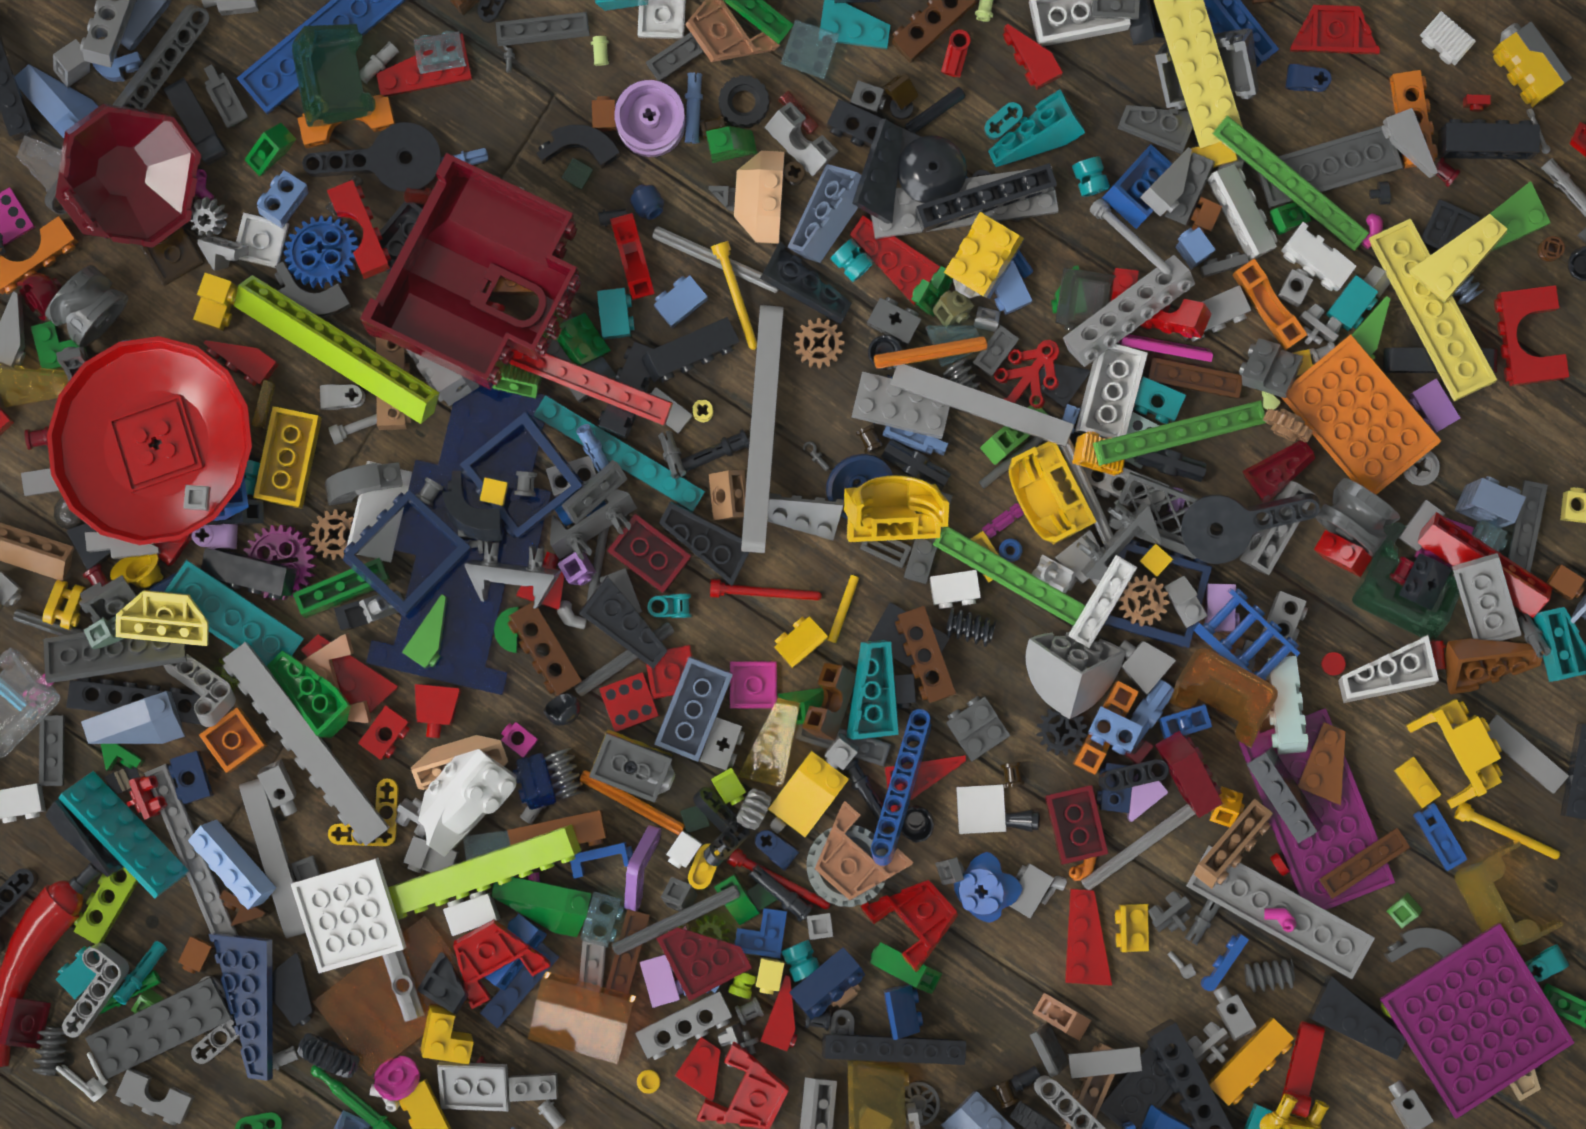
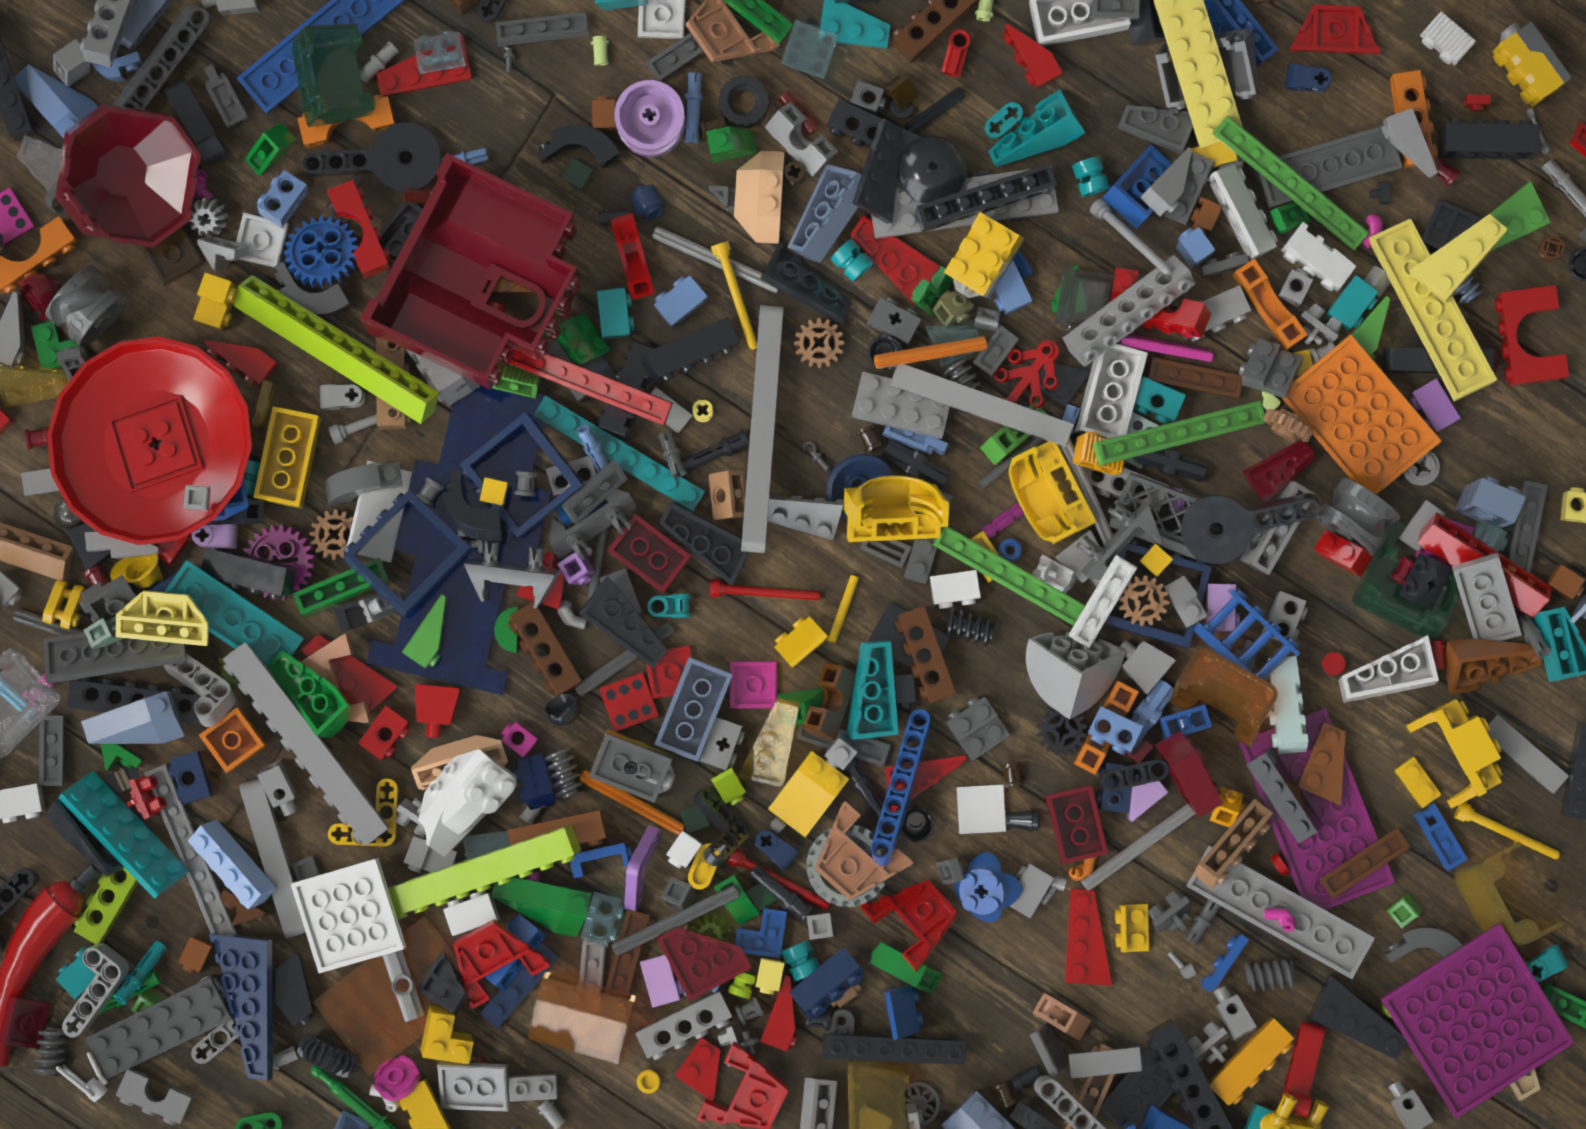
(753, 809): light grey gear -> none

